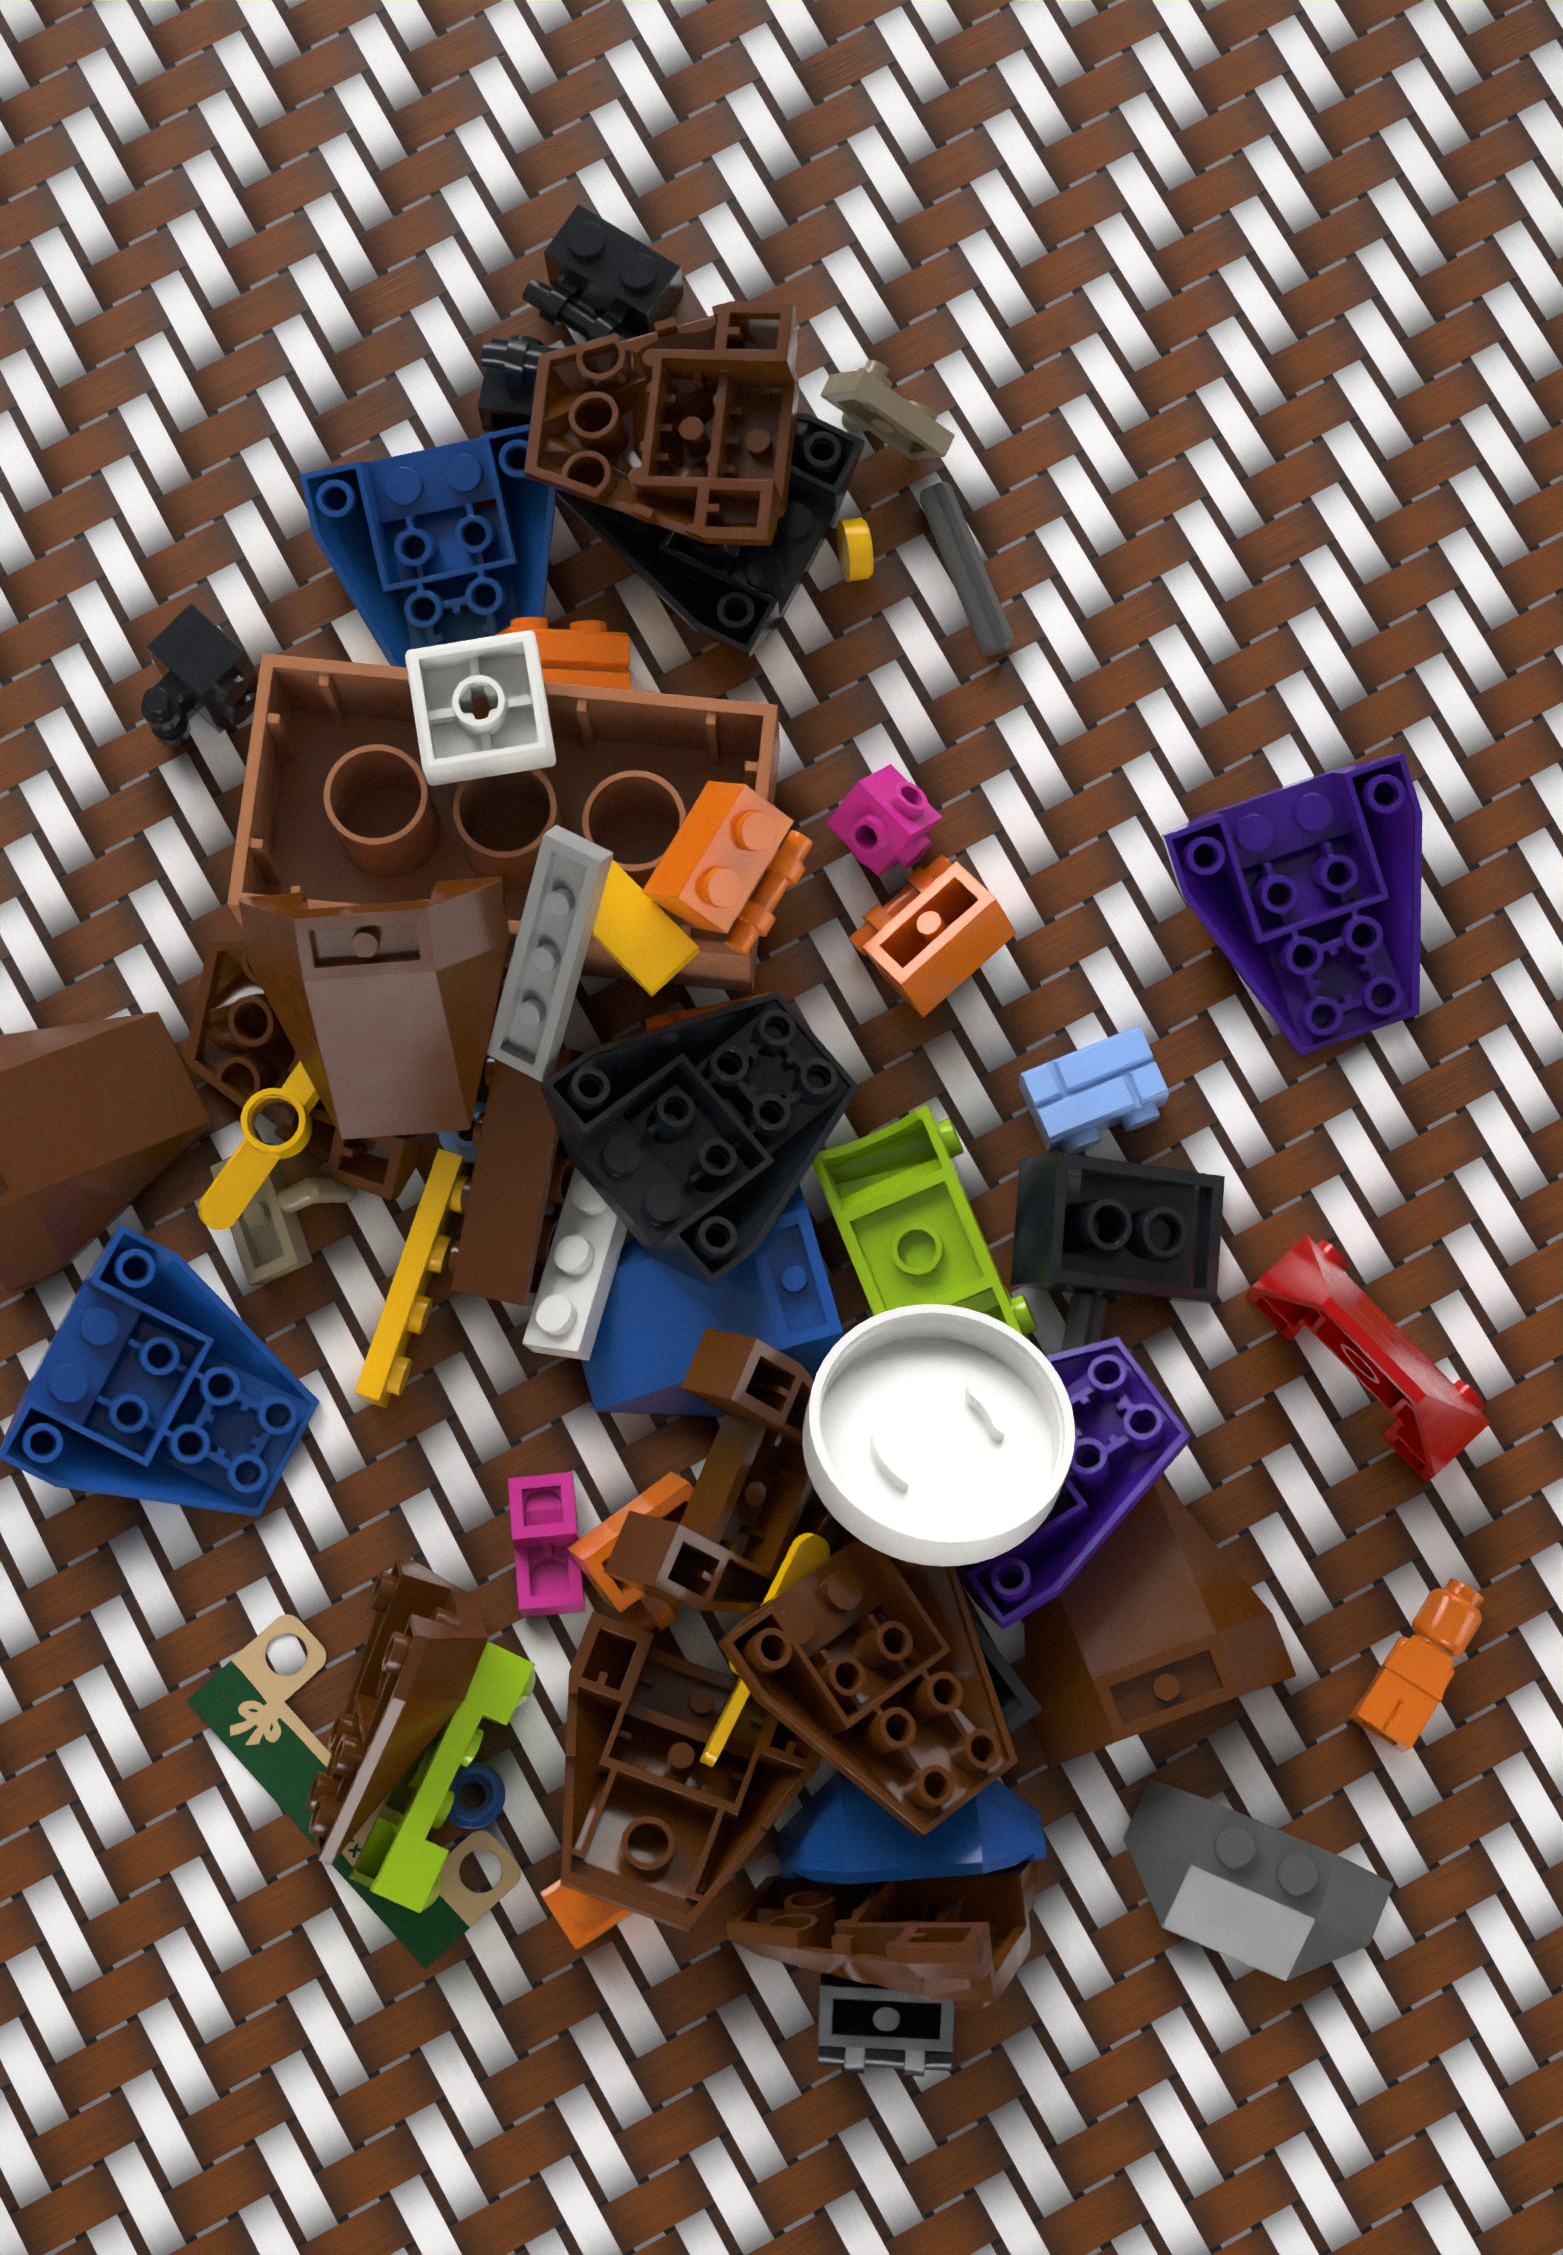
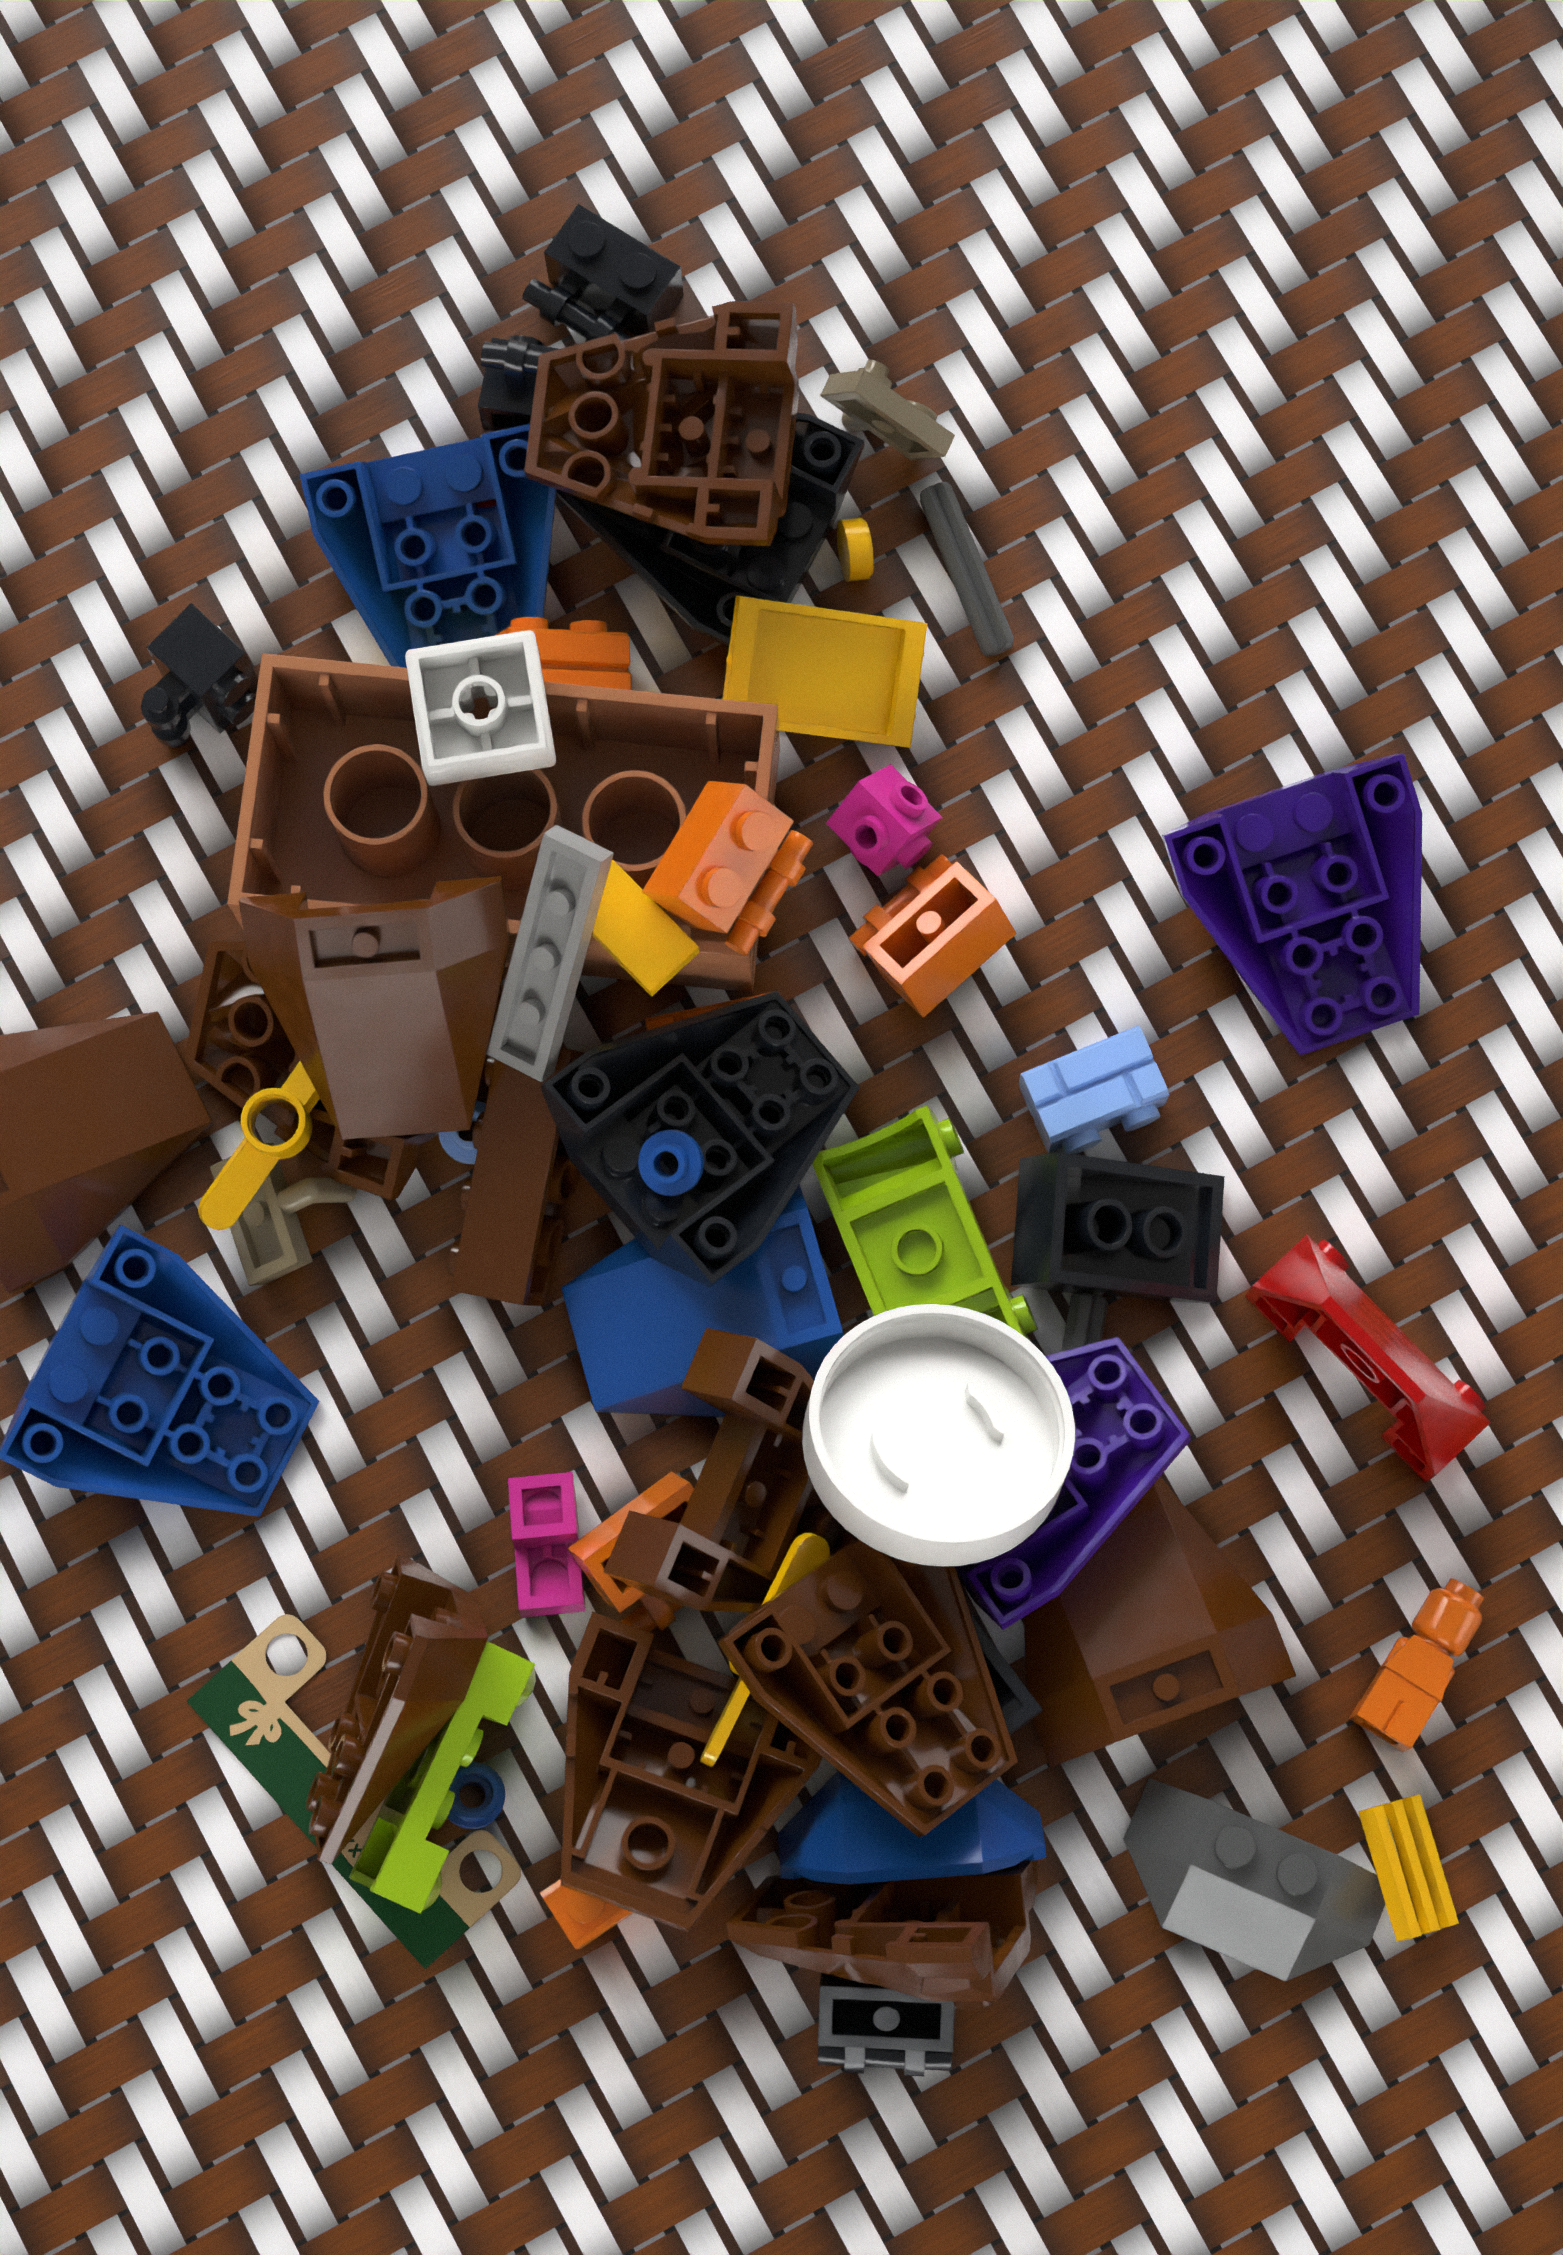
(406, 1304): yellow plate -> none
(576, 1275): white plate -> none
(689, 1162): none -> blue plate
(827, 669): none -> yellow piece
(1416, 1865): none -> yellow tile

